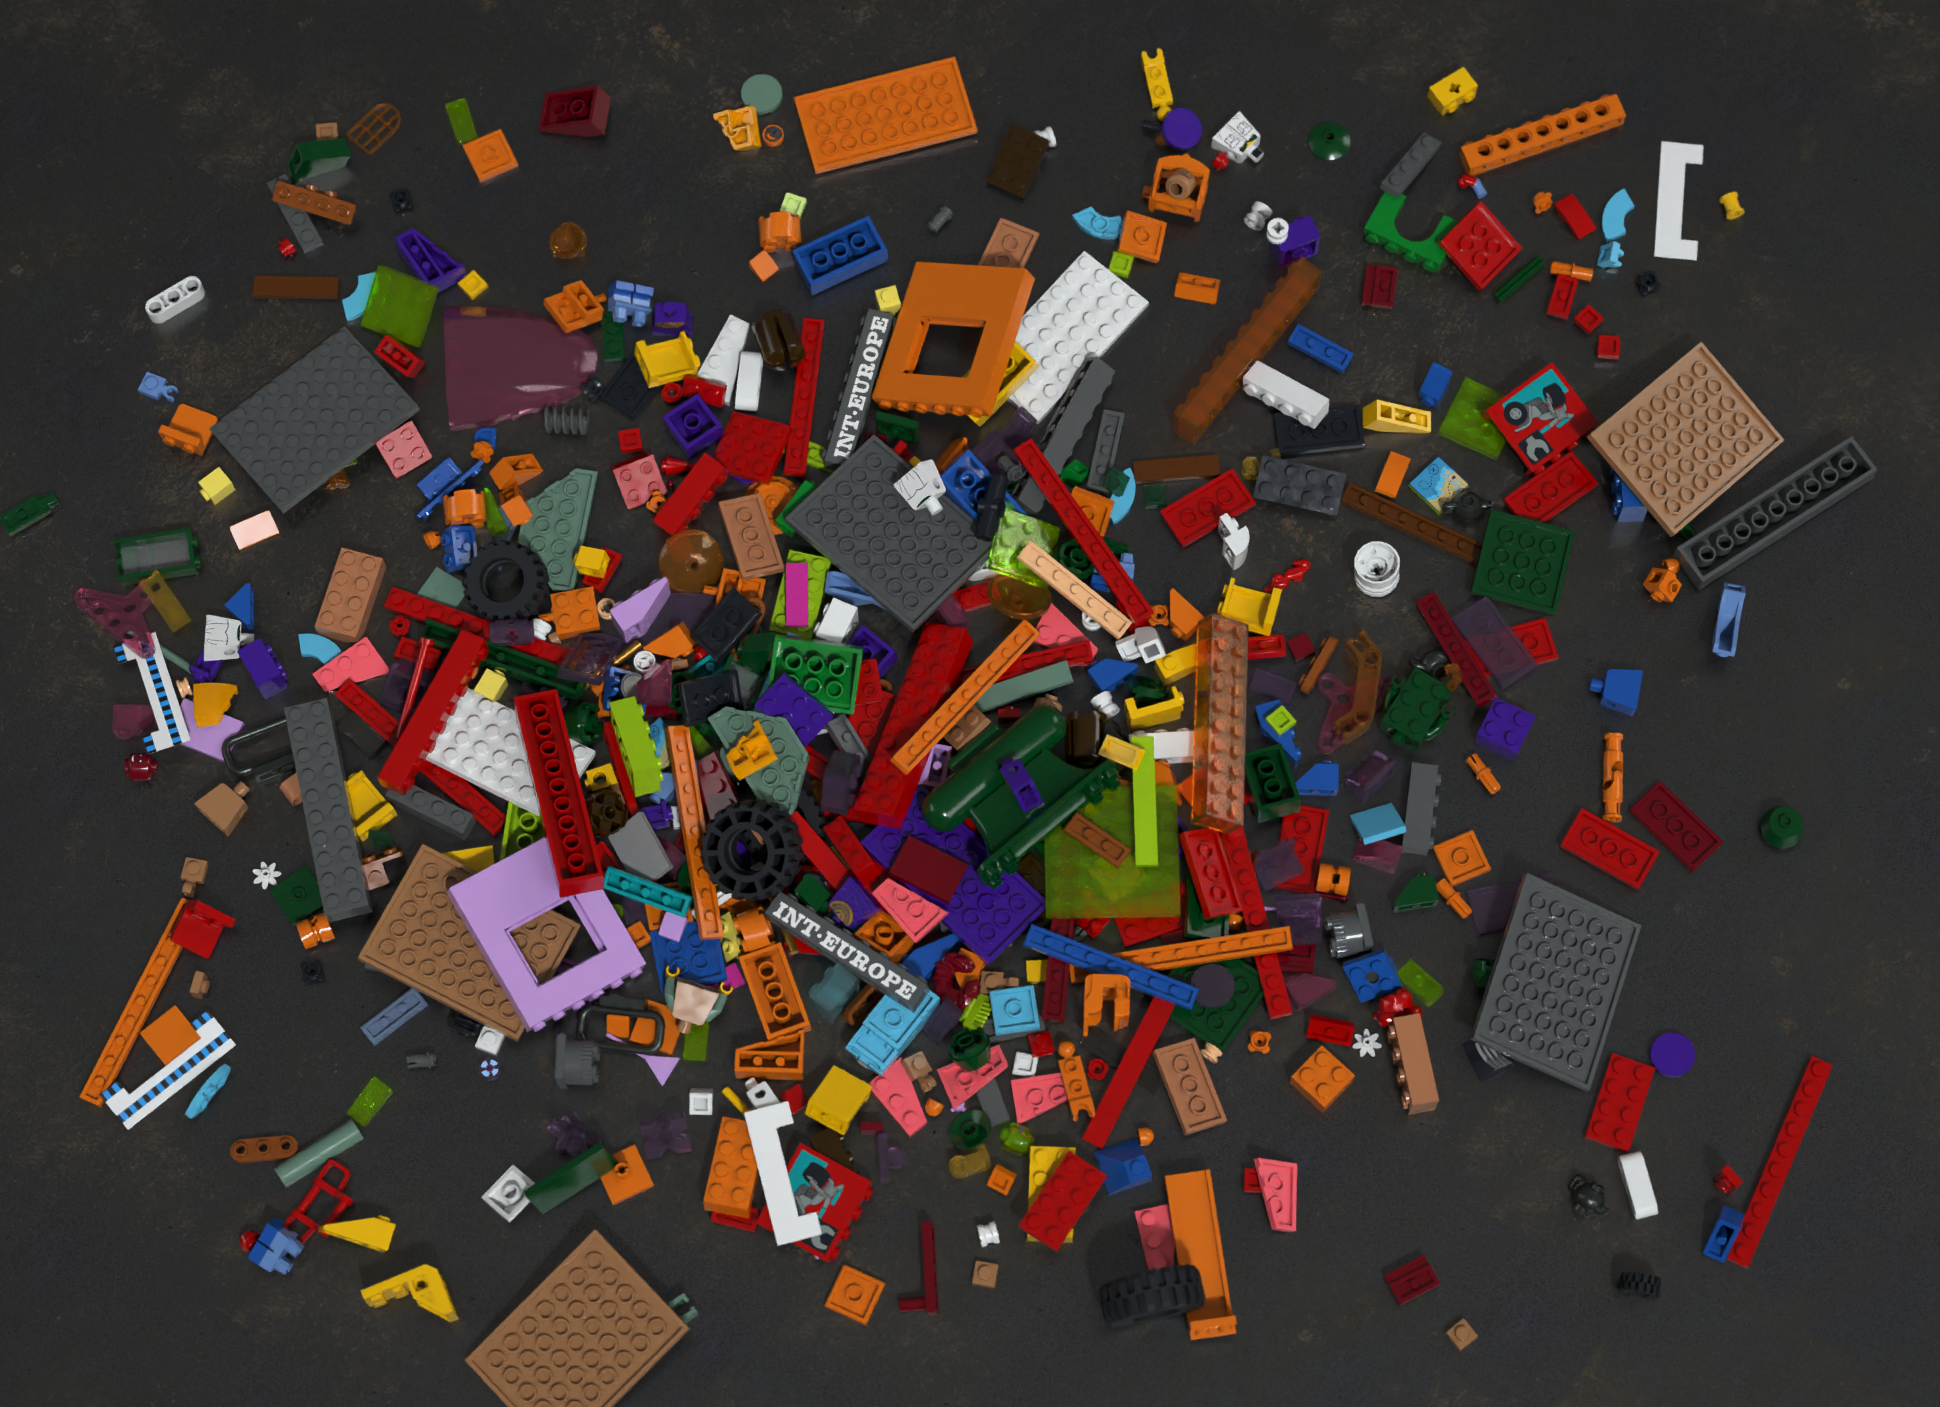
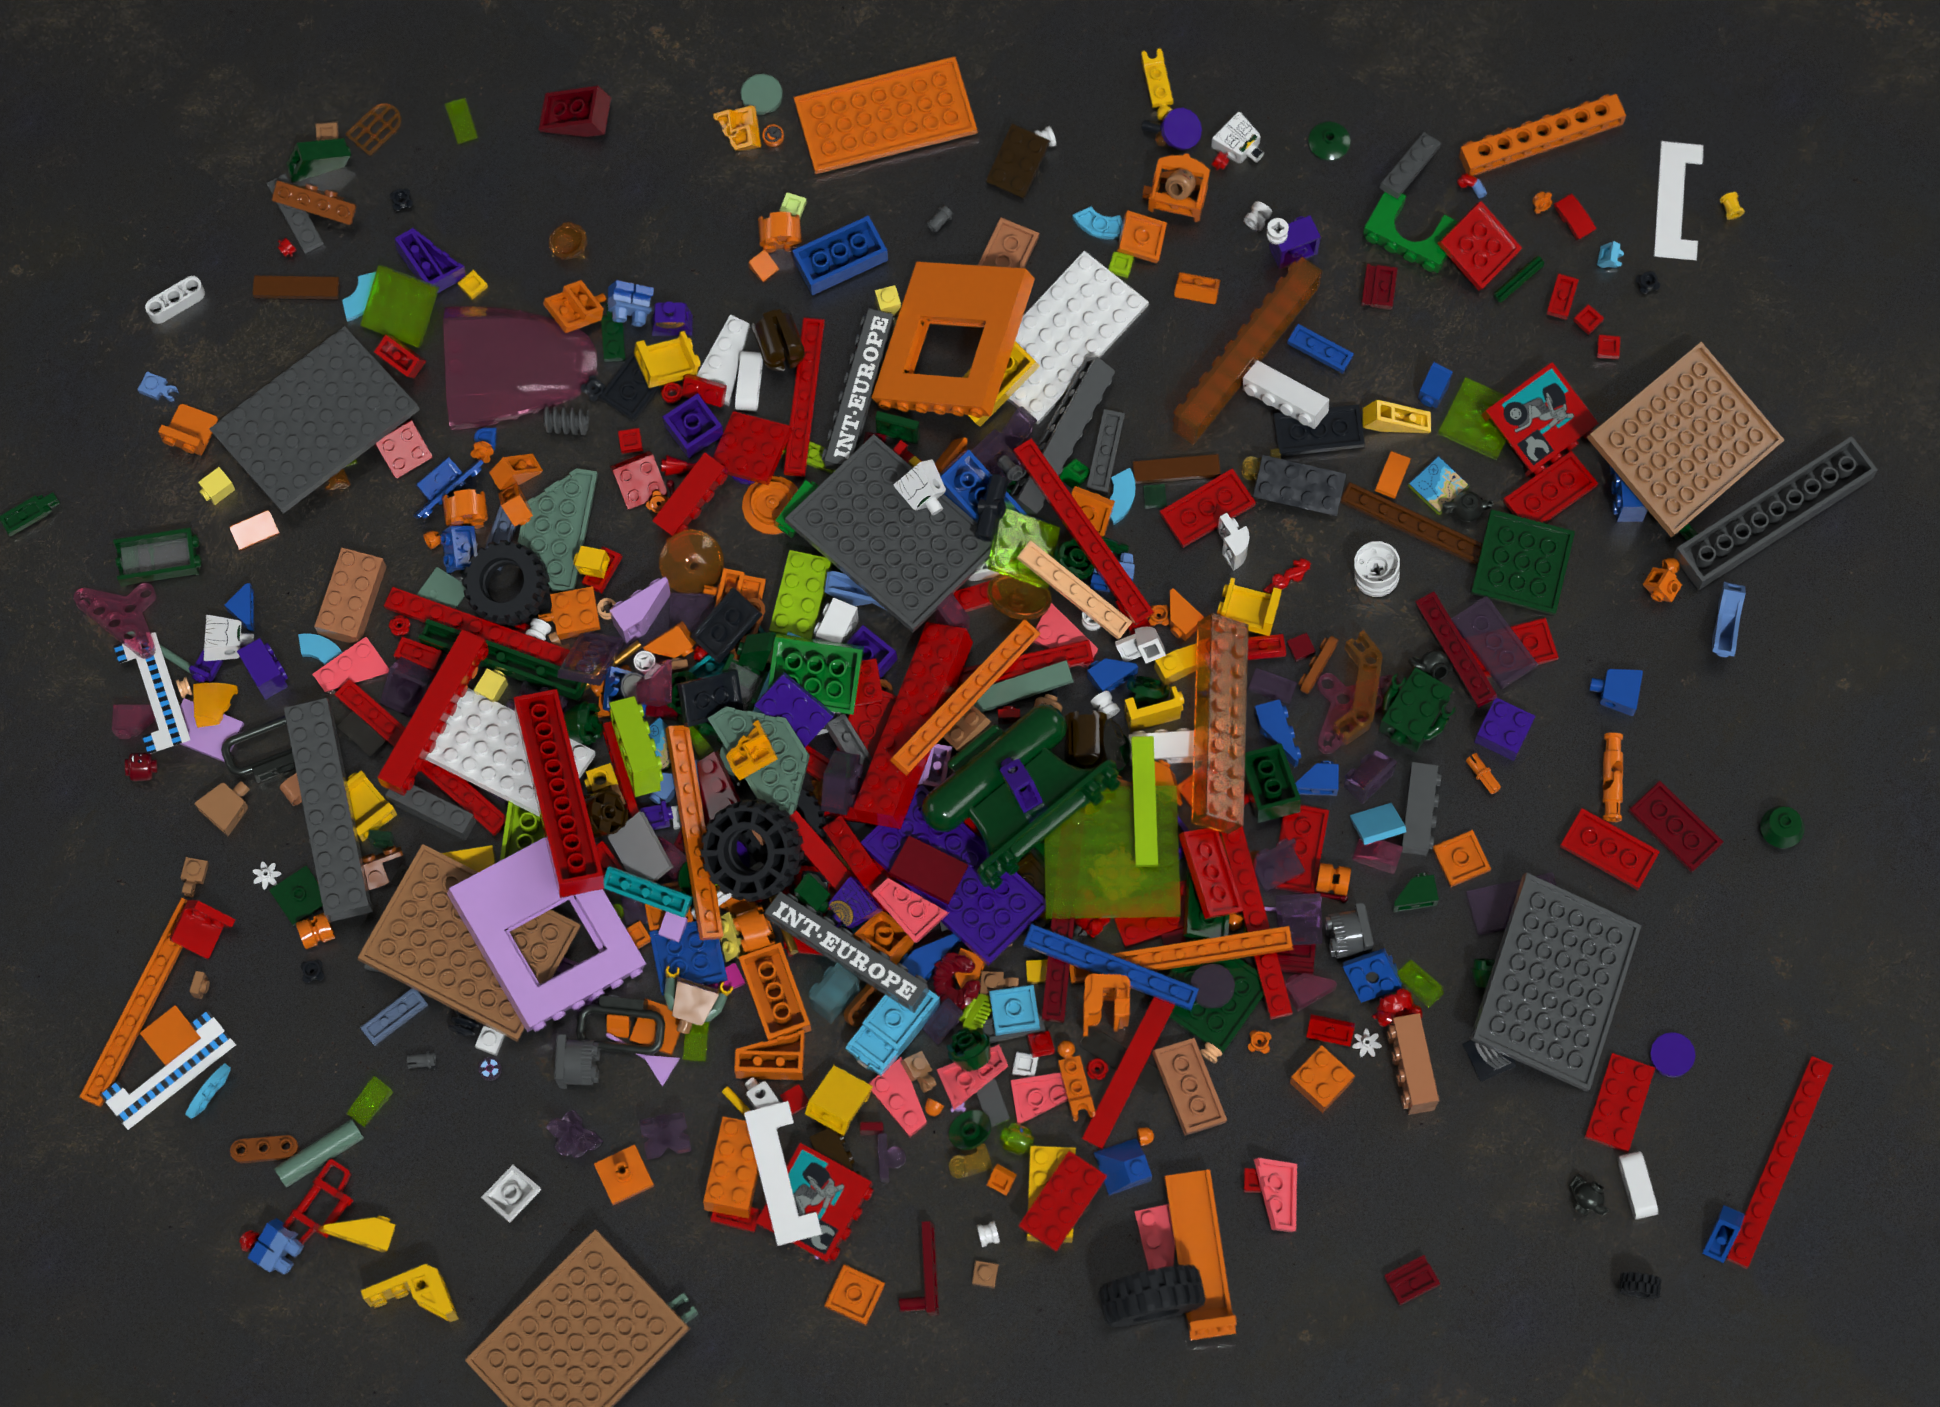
(165, 601): clear yellow plate -> none
(414, 684): red bar -> none
(490, 155): orange tile -> none
(495, 519): clear neon green slope -> none
(522, 630): clear purple piece -> none
(571, 1178): dark green tile -> none
(701, 1101): white slope -> none
(751, 536): nougat plate -> none
(796, 595): dark pink tile -> none
(1097, 840): dark orange tile -> none
(1115, 481): clear green plate -> none
(1121, 752): yellow tile -> none
(1280, 720): lime tile -> none
(1453, 898): orange axle -> none
(1456, 678): clear orange arm -> none
(1461, 1334): medium nougat plate -> none
(1462, 89): yellow brick -> none
(1572, 270): orange axle -> none
(1614, 215): medium azure tile -> none
(1727, 1181): red plate -> none

